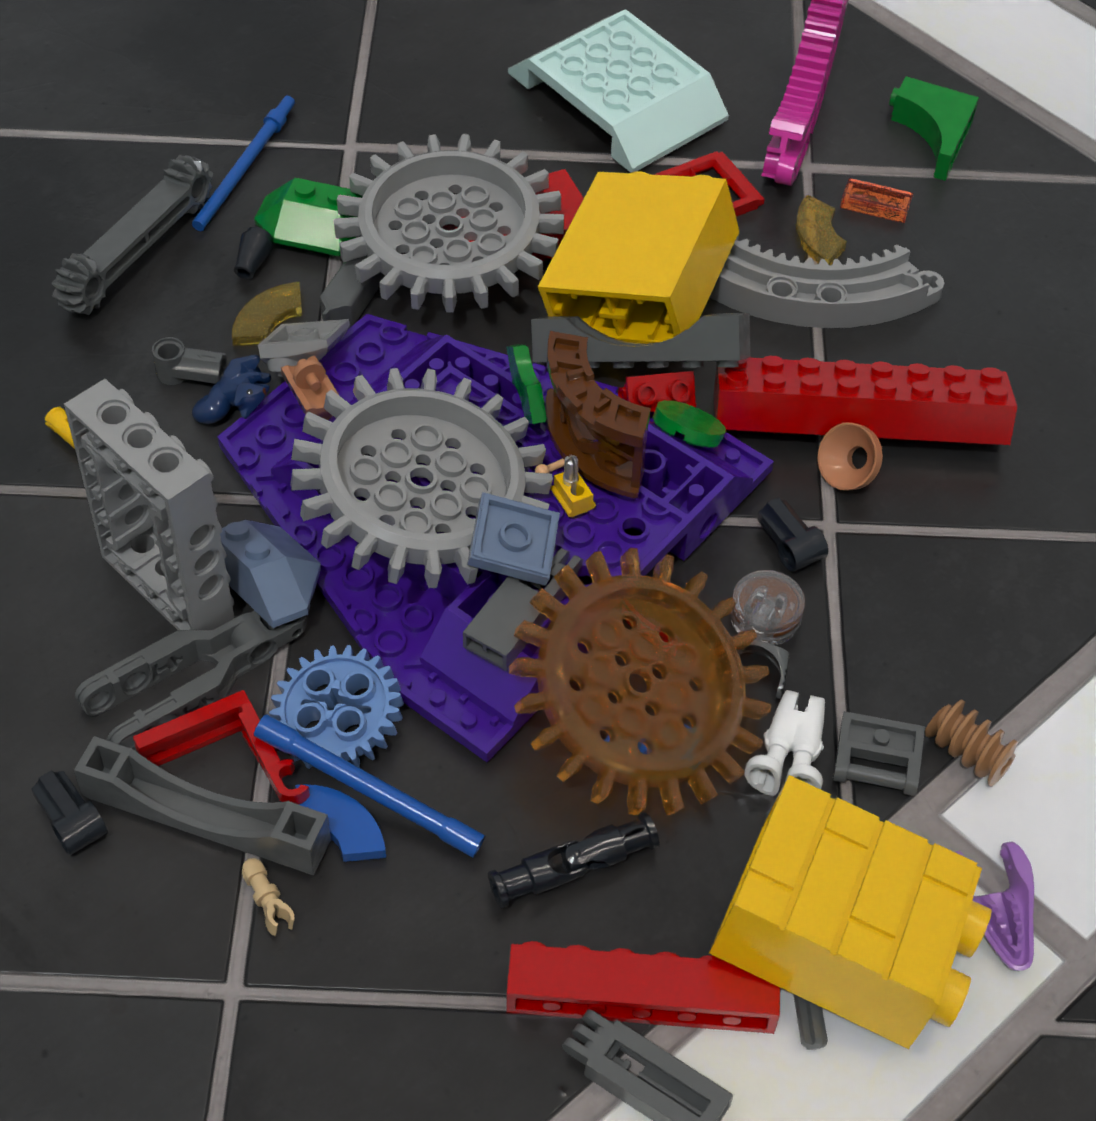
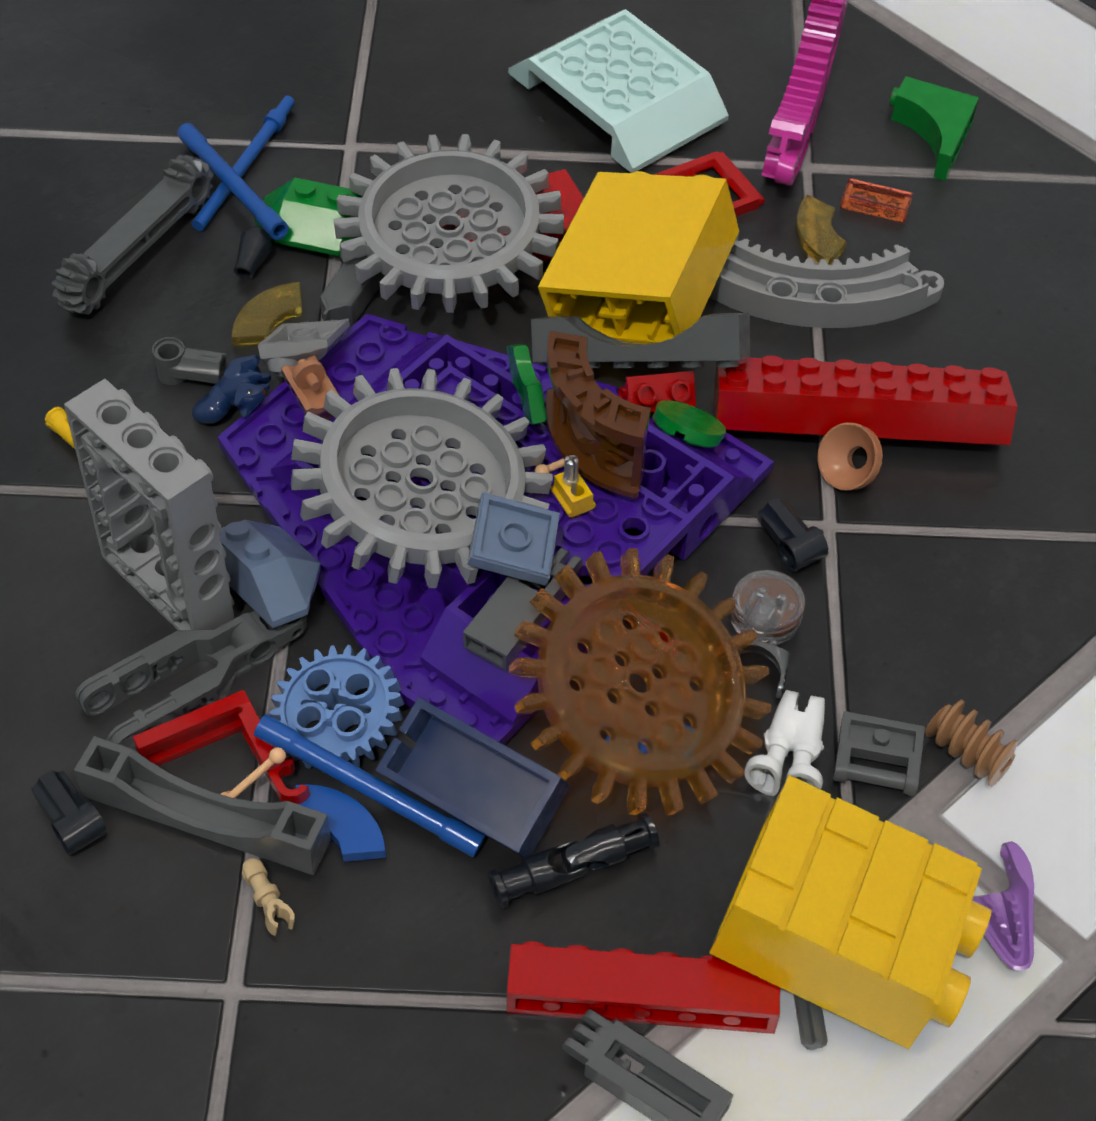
(265, 215): none -> blue piece
(276, 756): none -> light nougat hinge
(474, 778): none -> dark blue piece

